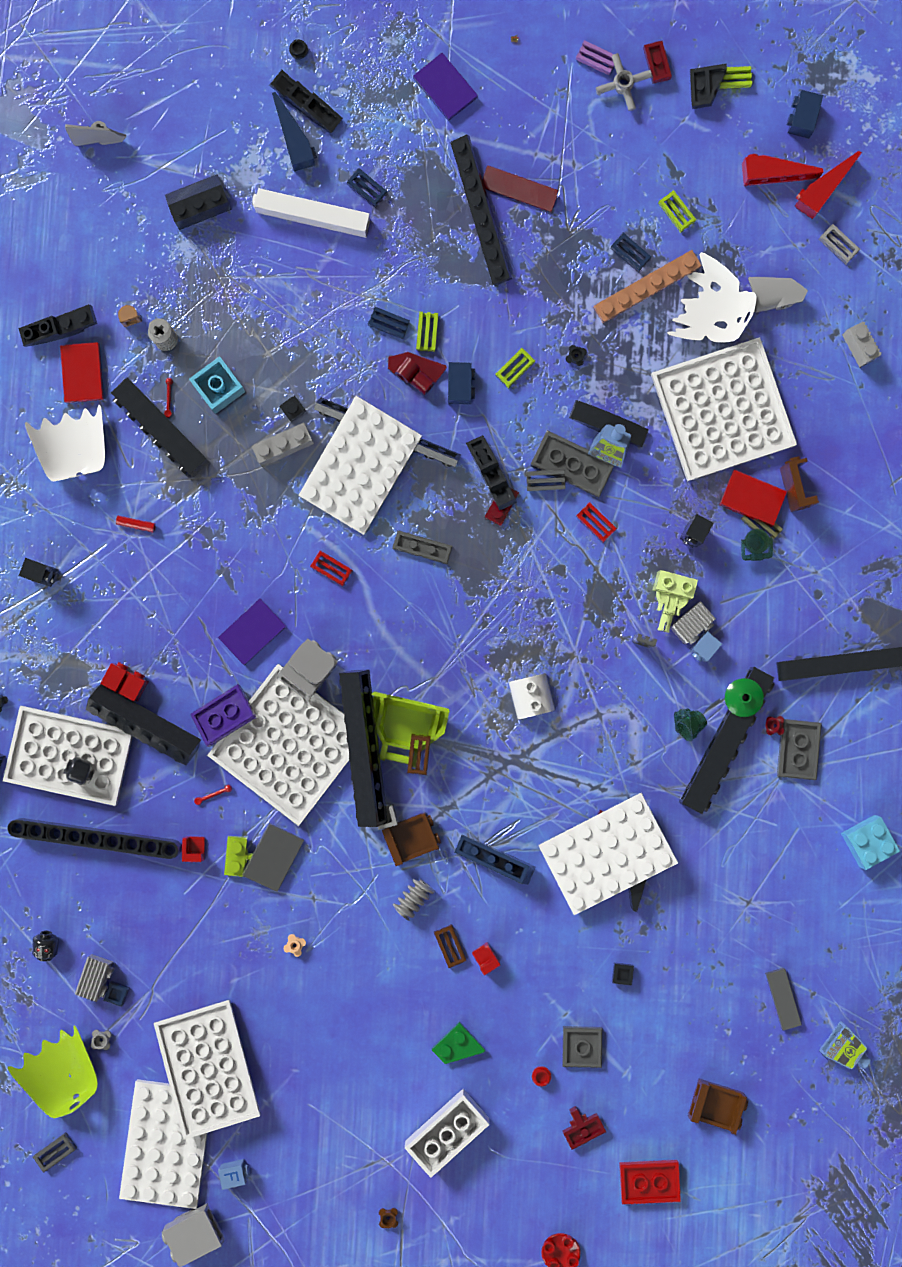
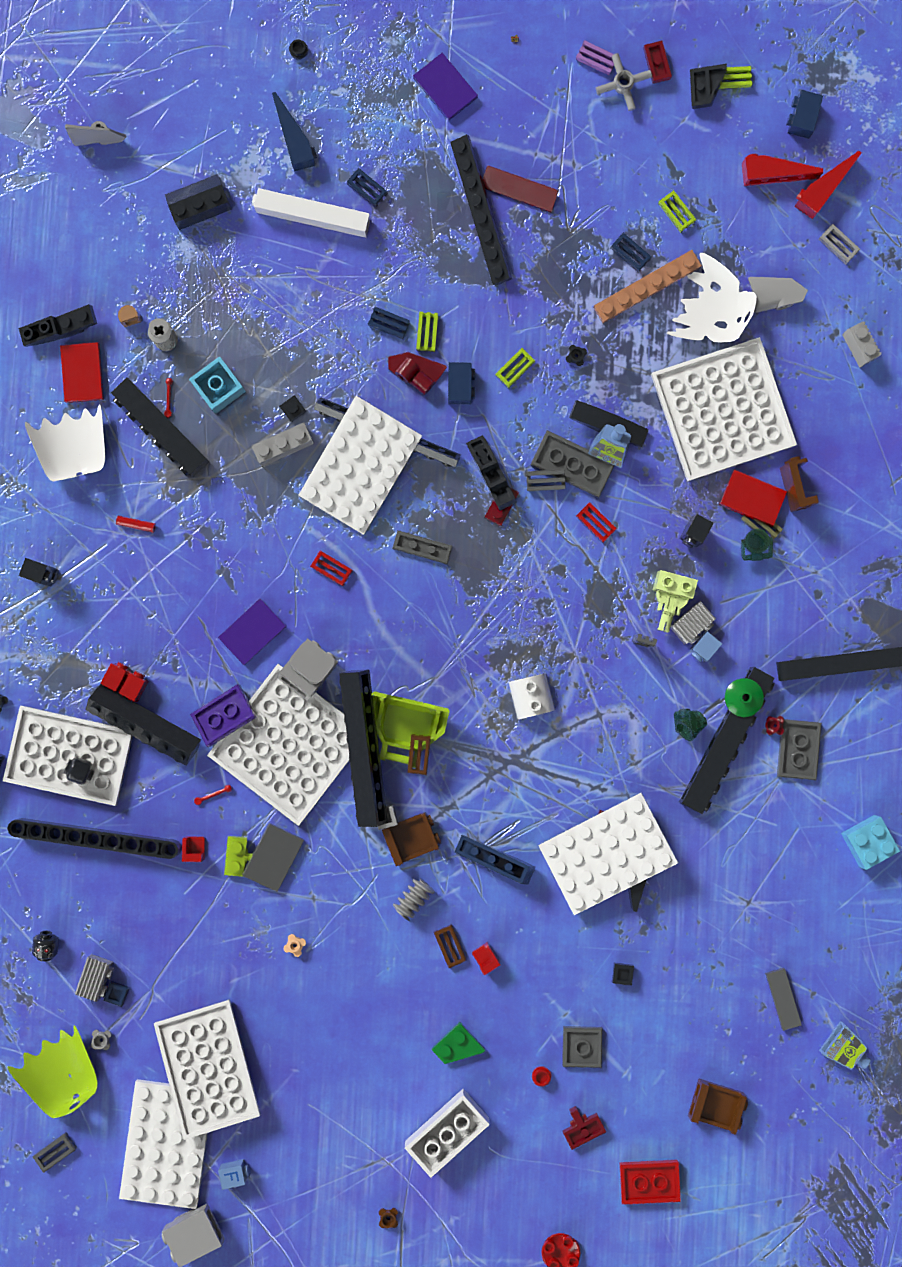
(305, 101): black slope -> none

